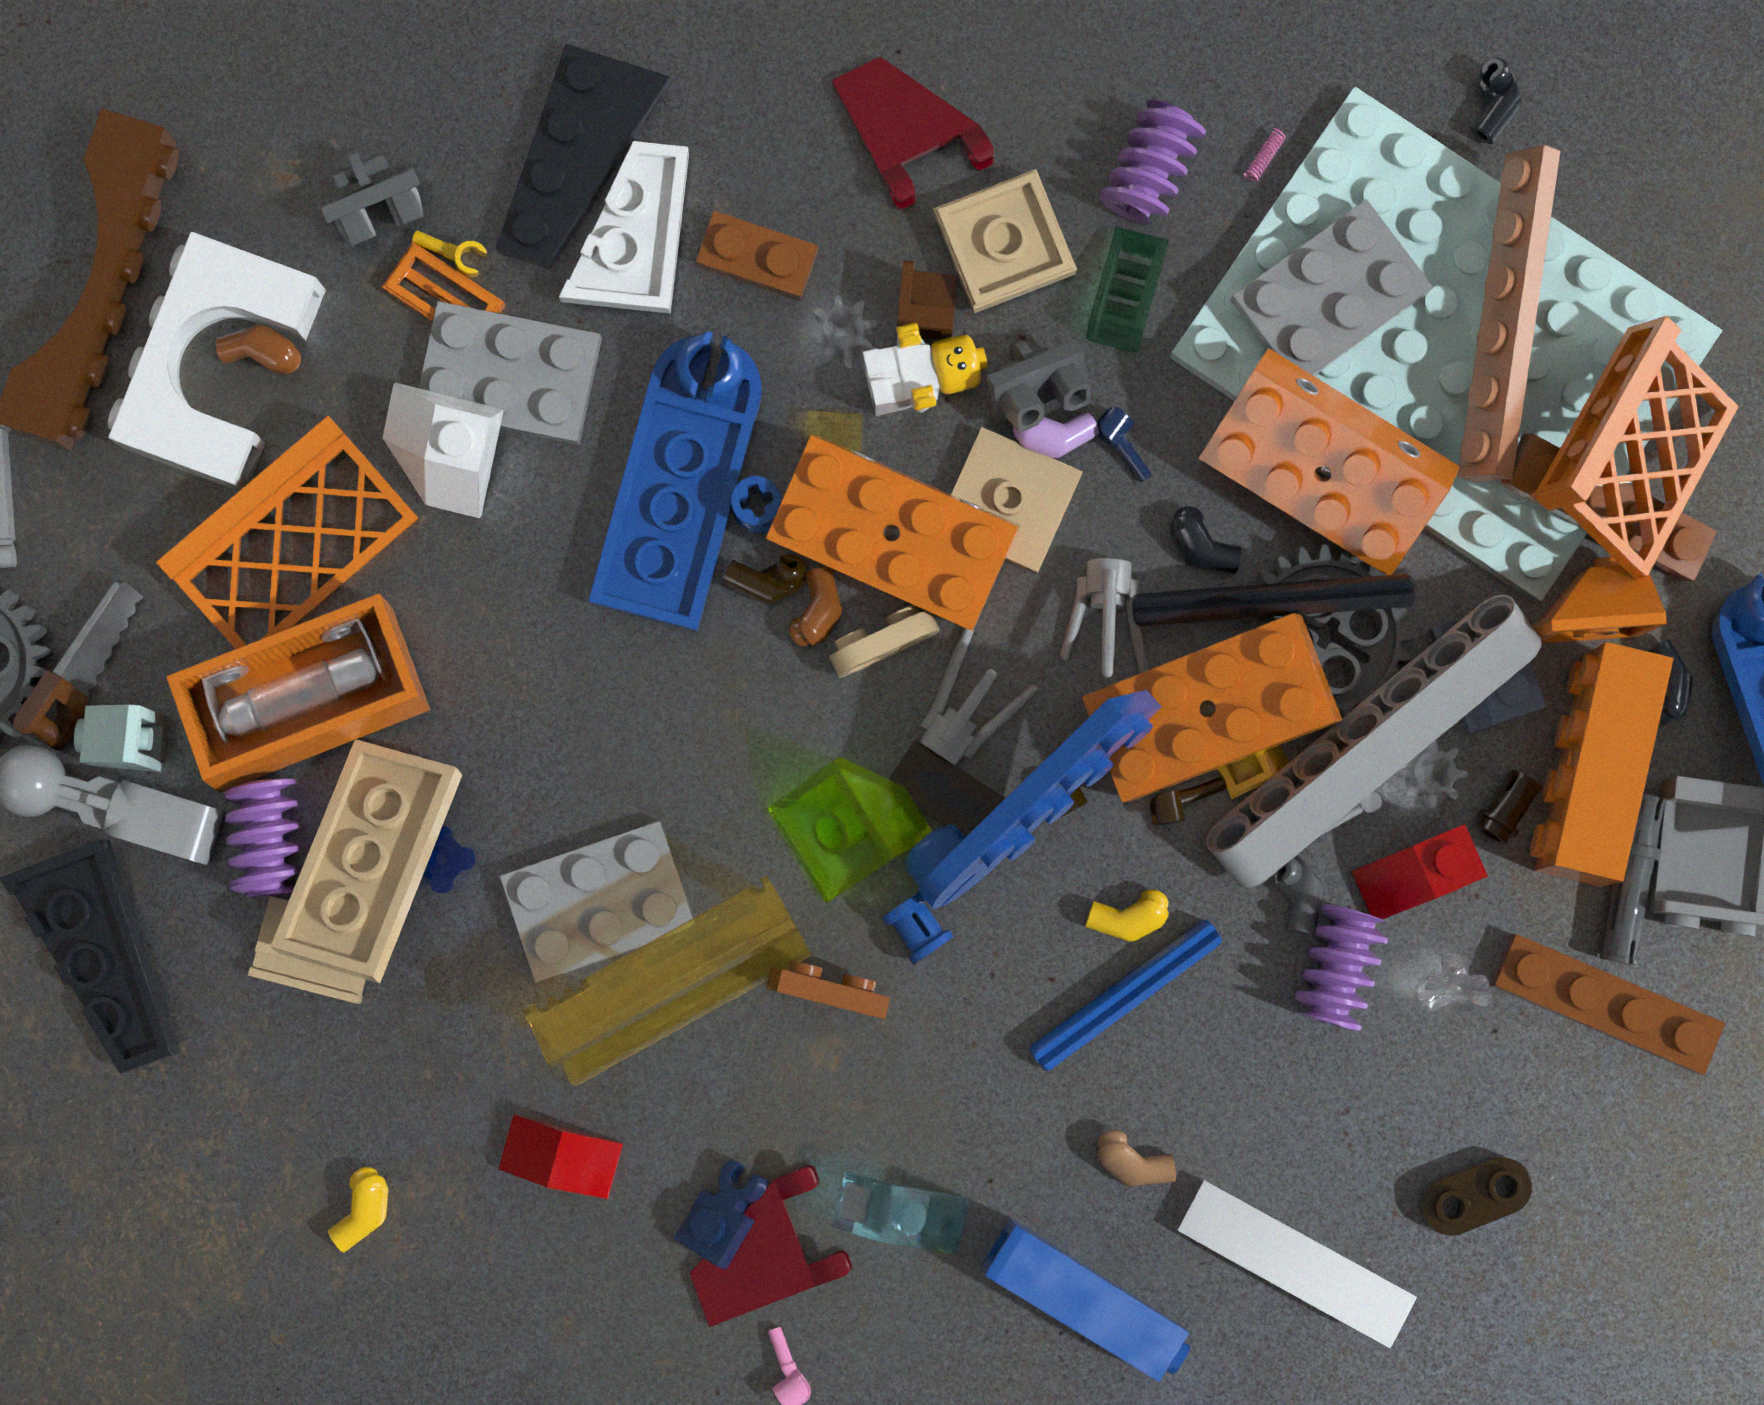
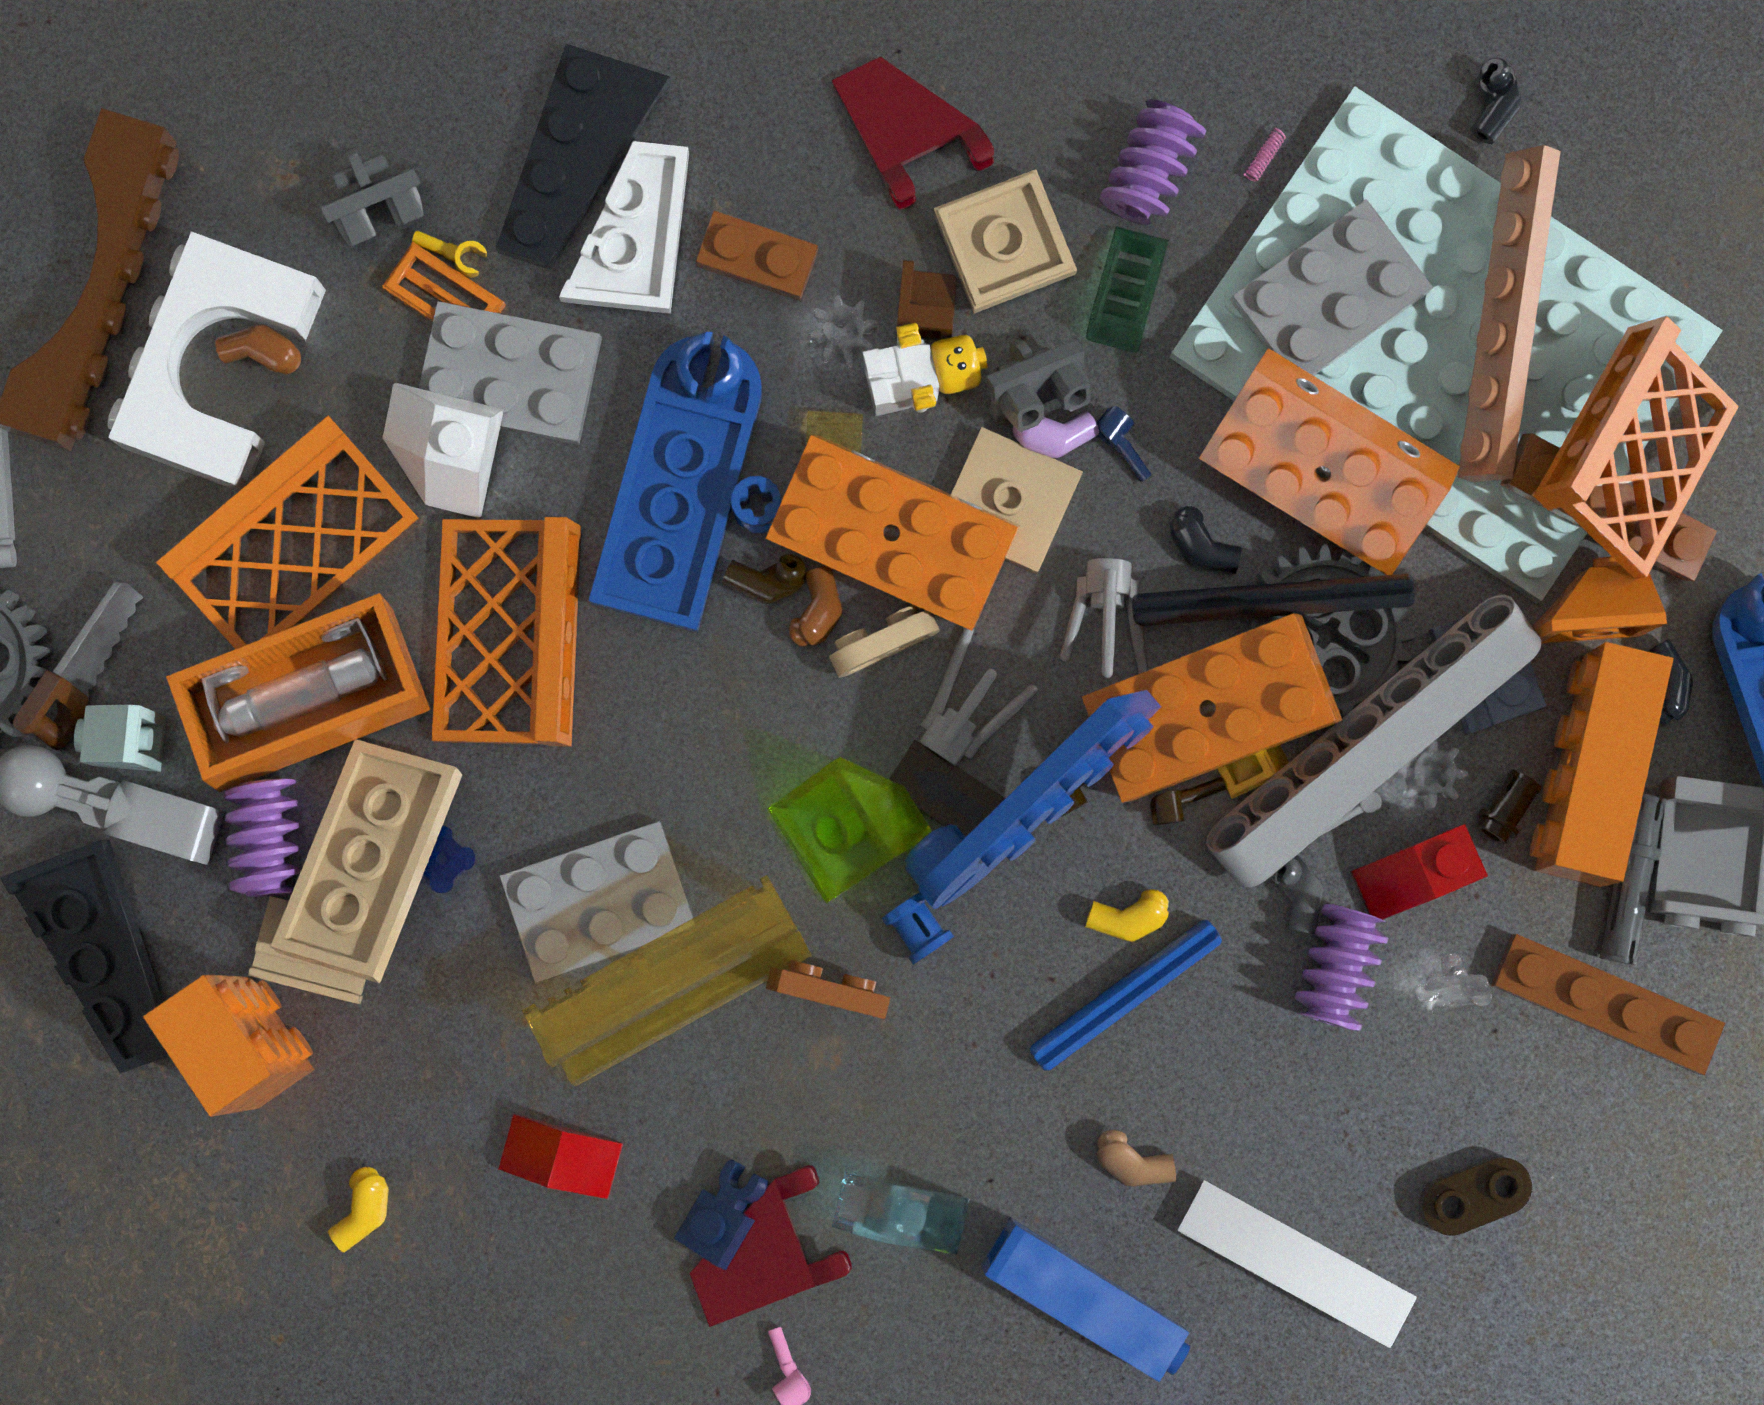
(230, 1042): none -> orange piece
(553, 625): none -> orange fence

